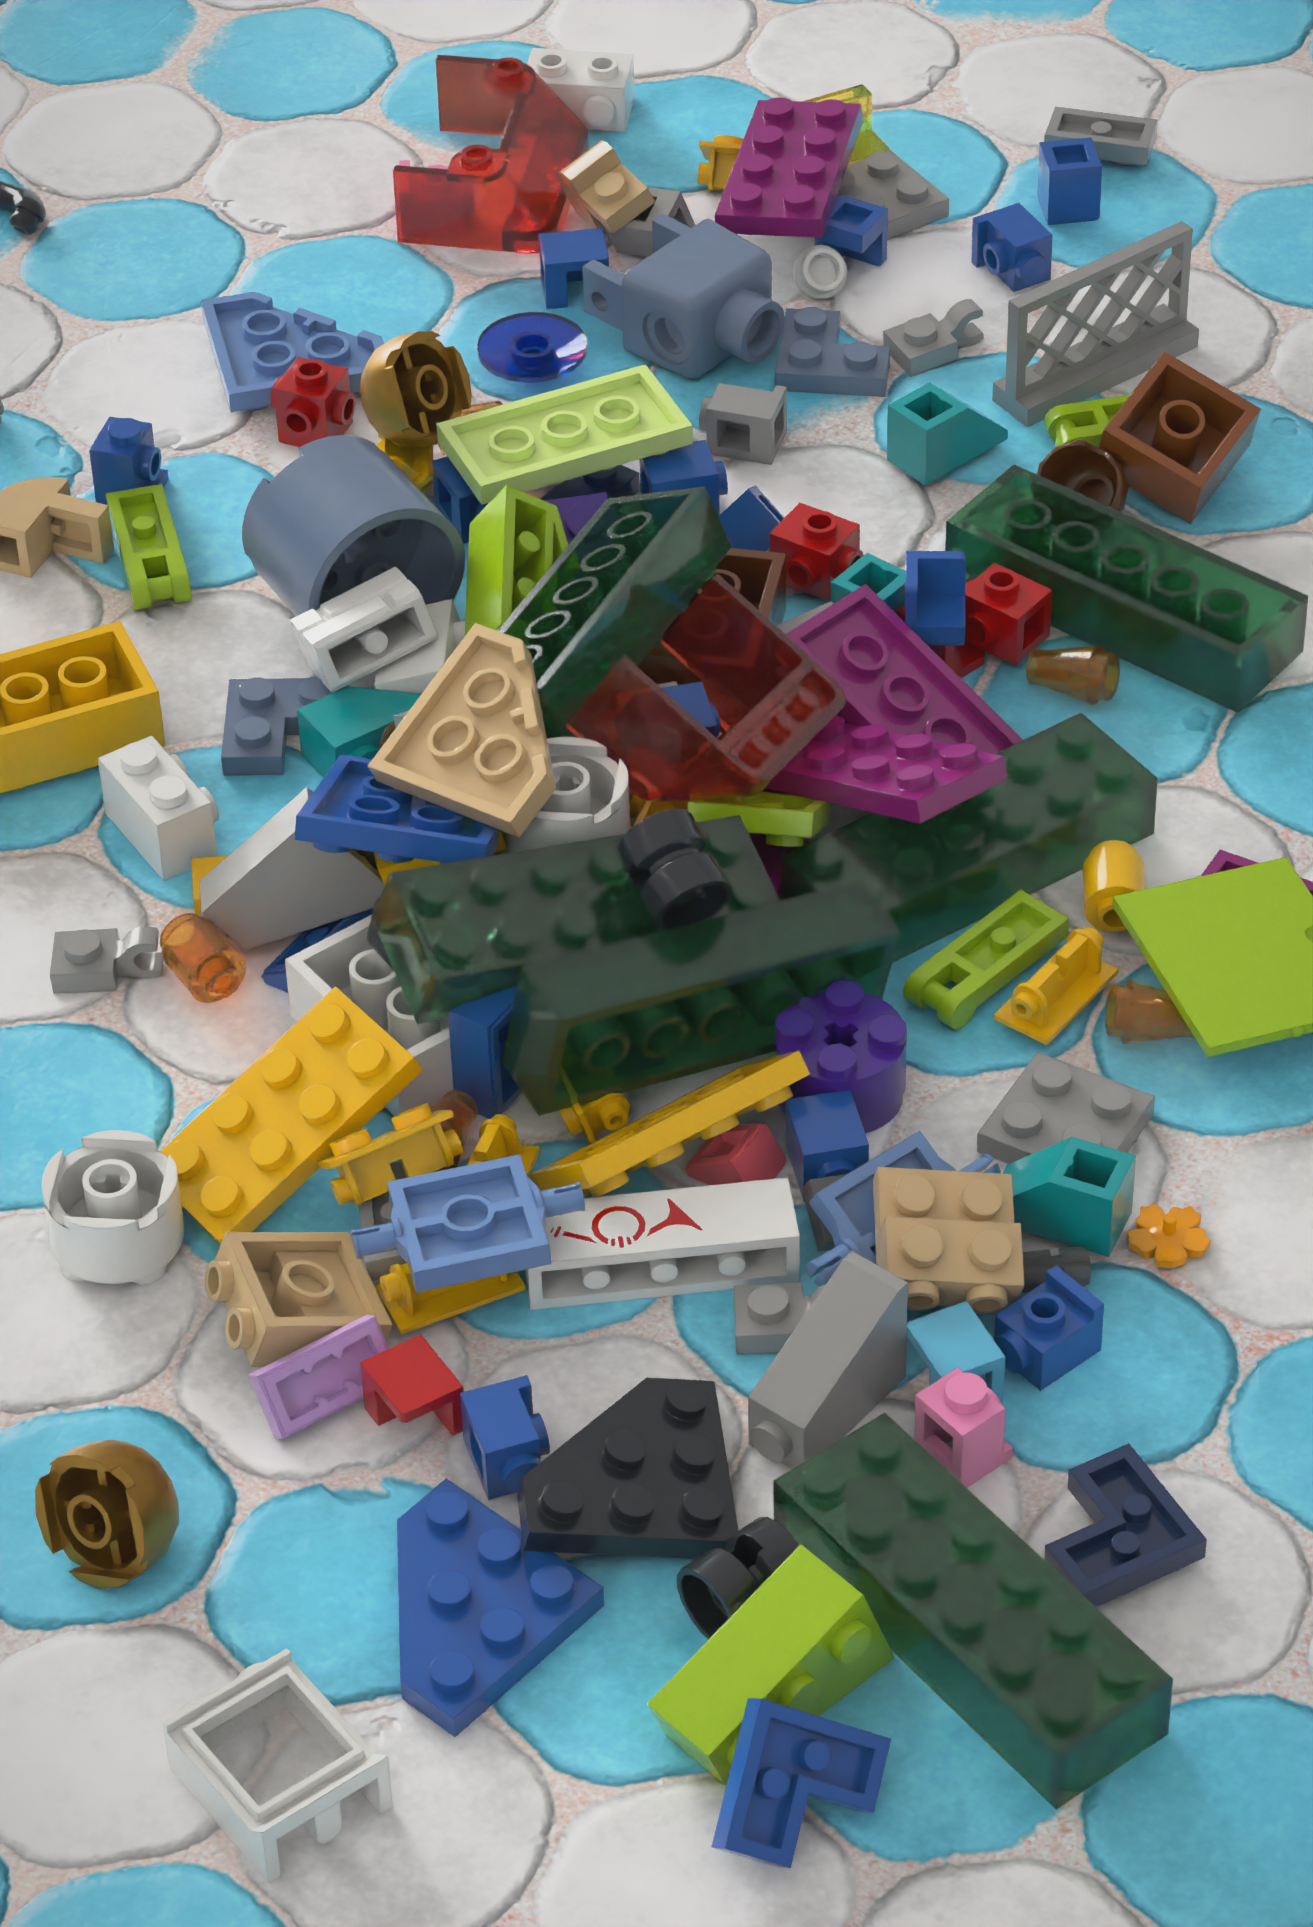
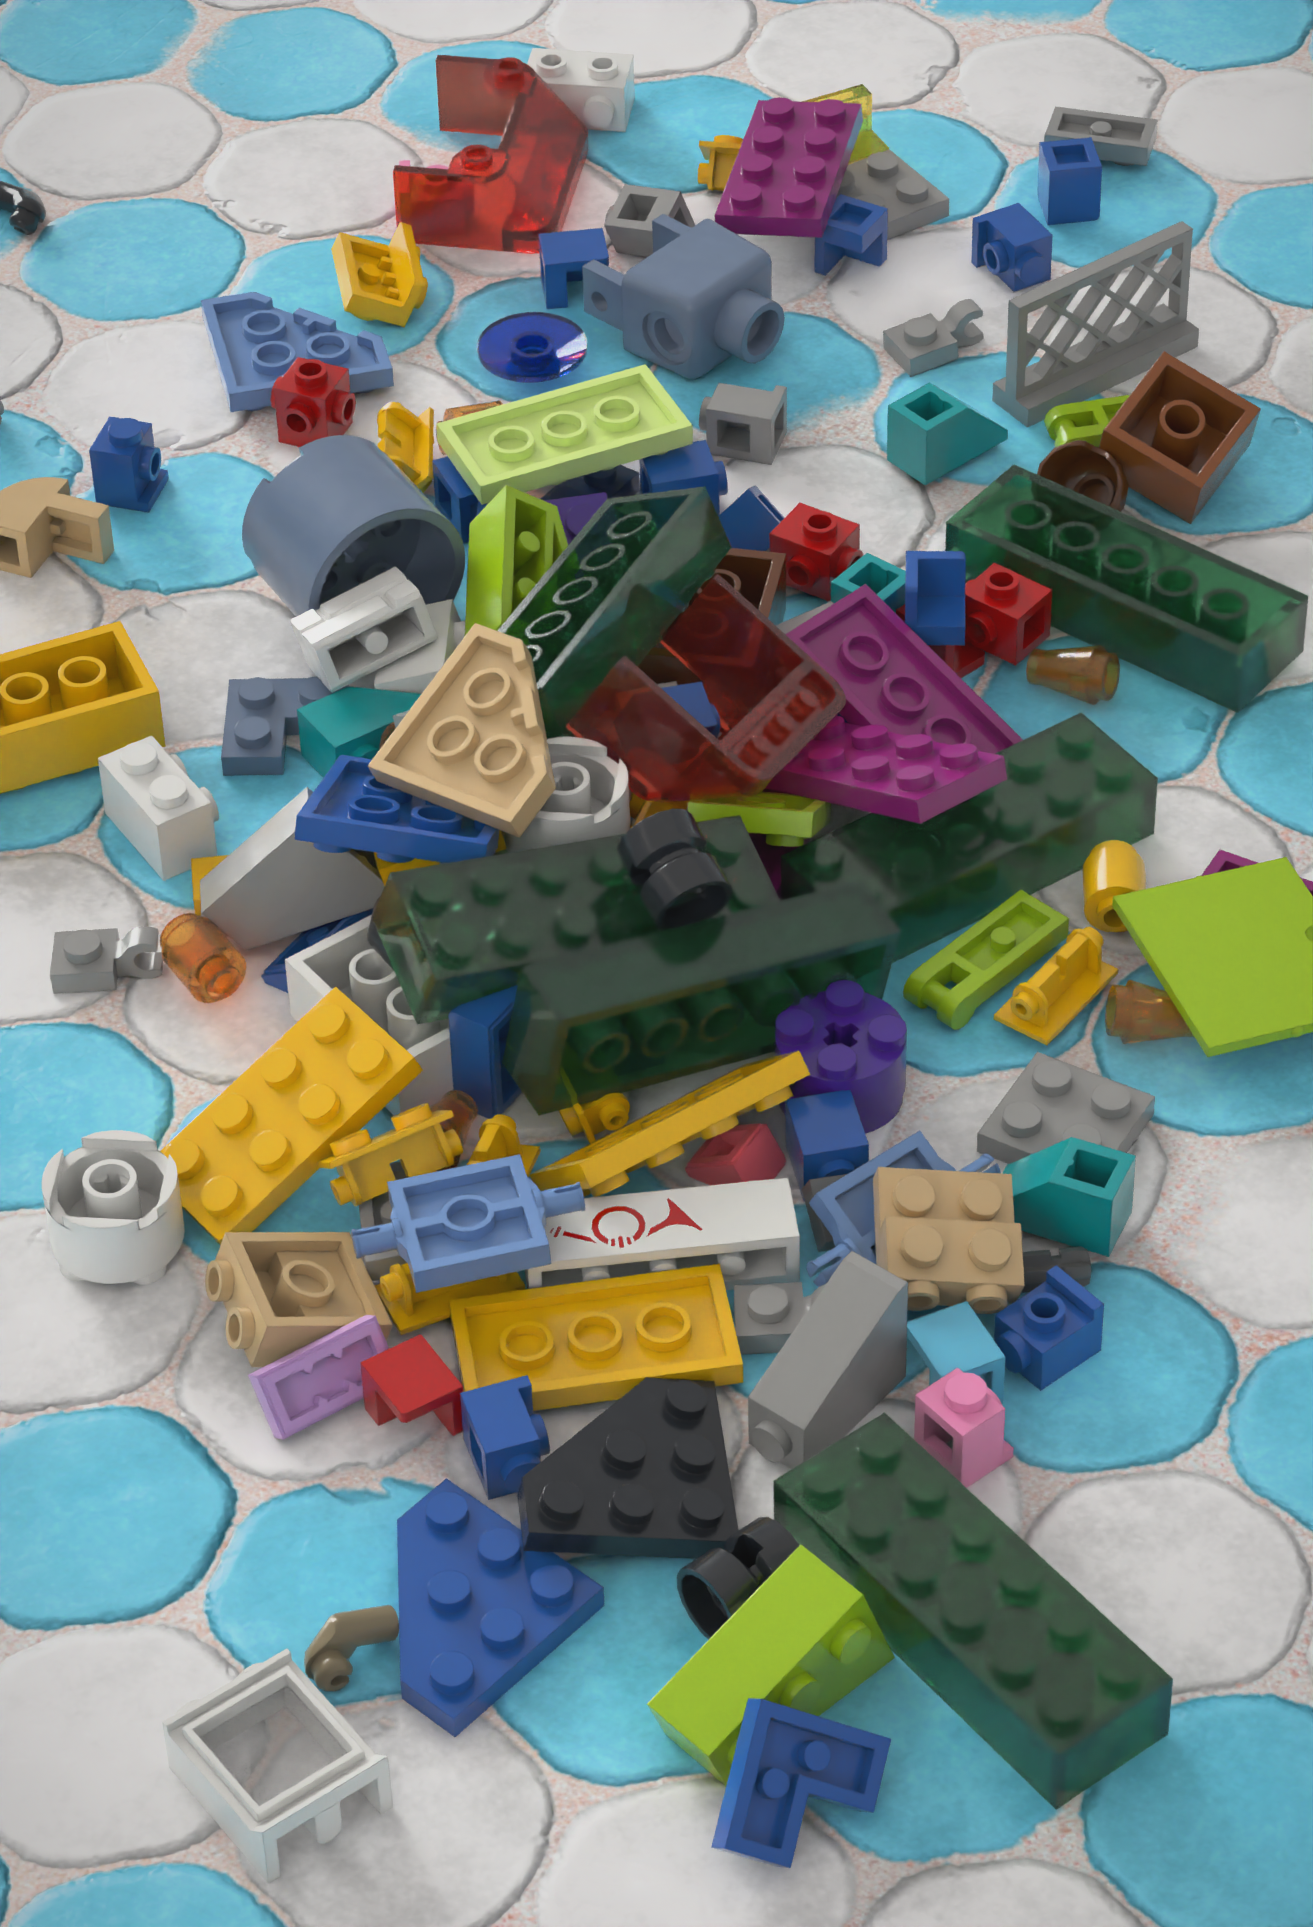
(107, 1511): pearl gold cylinder -> none
(148, 546): lime plate -> none
(330, 1651): none -> dark tan arm
(380, 278): none -> yellow bracket
(413, 386): pearl gold cylinder -> none
(599, 1335): none -> yellow plate
(604, 189): tan brick -> none
(816, 363): sand blue plate -> none
(820, 272): white plate -> none
(1135, 1529): dark blue plate -> none
(1168, 1236): light orange plant -> none

